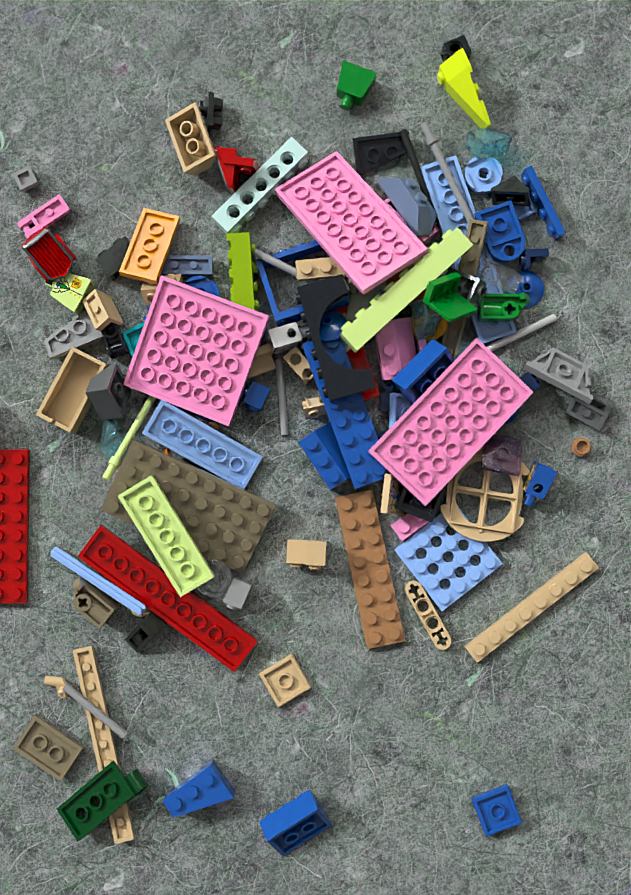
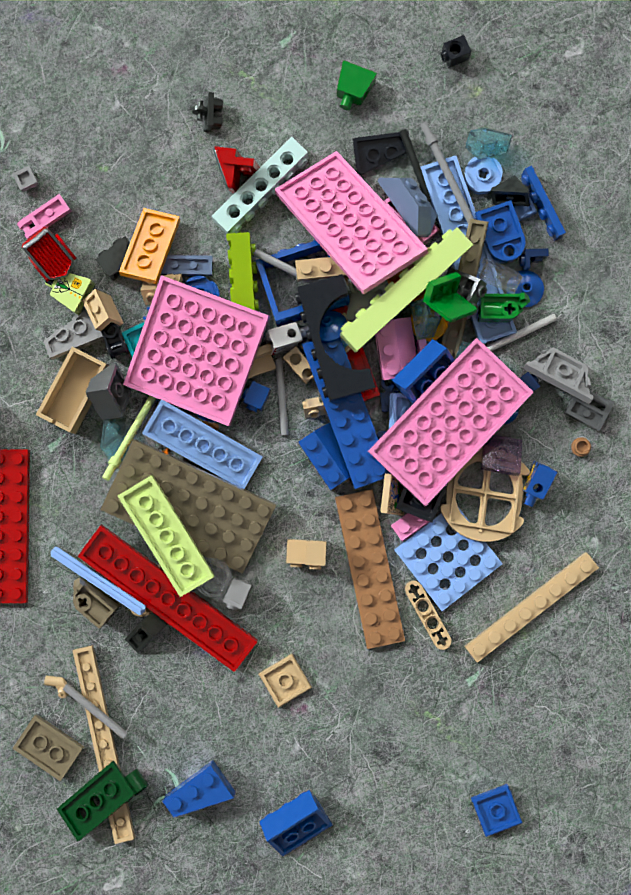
(191, 140): tan slope -> none
(458, 83): neon yellow wedge -> none

